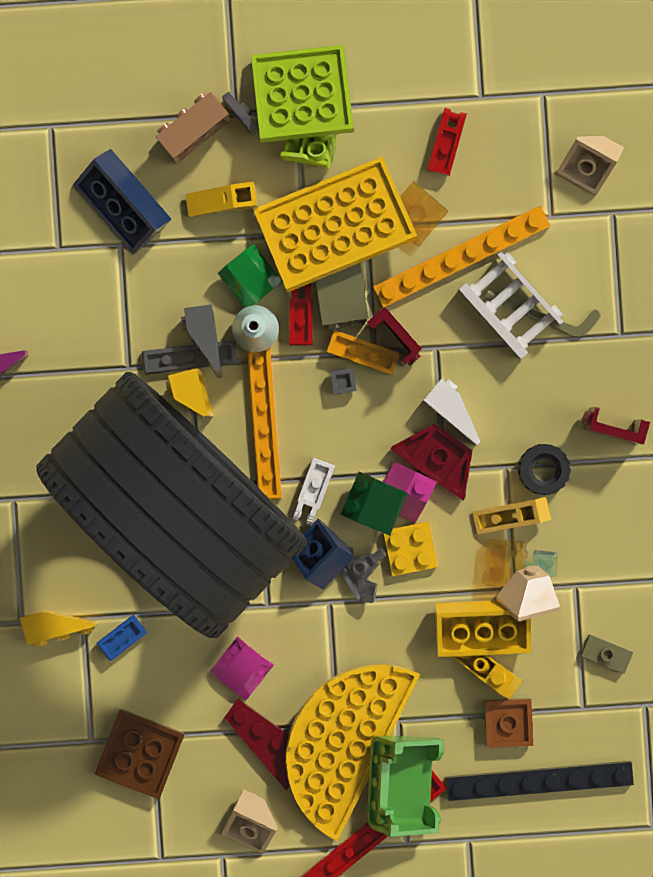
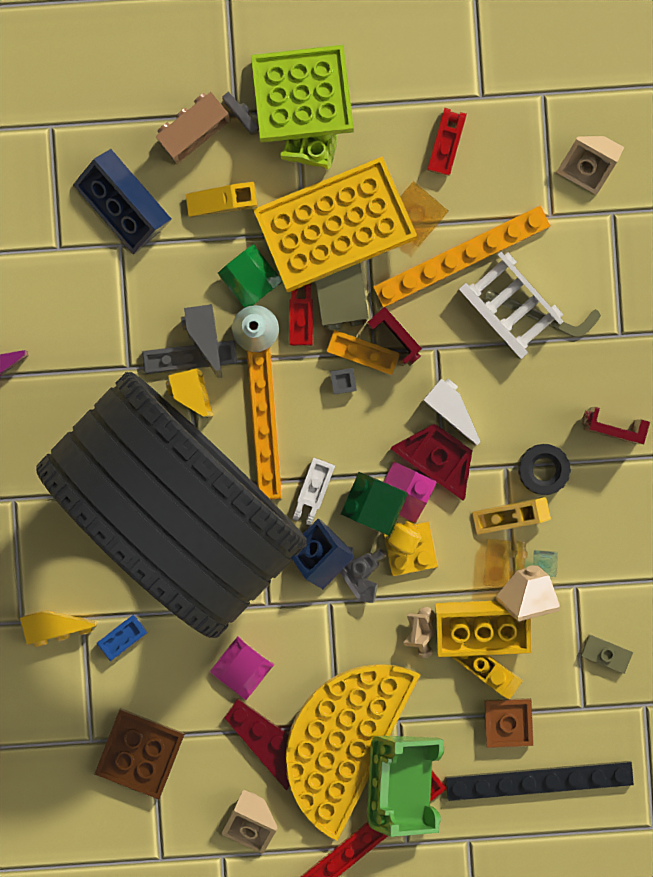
(404, 539): none -> yellow head
(421, 631): none -> tan piece

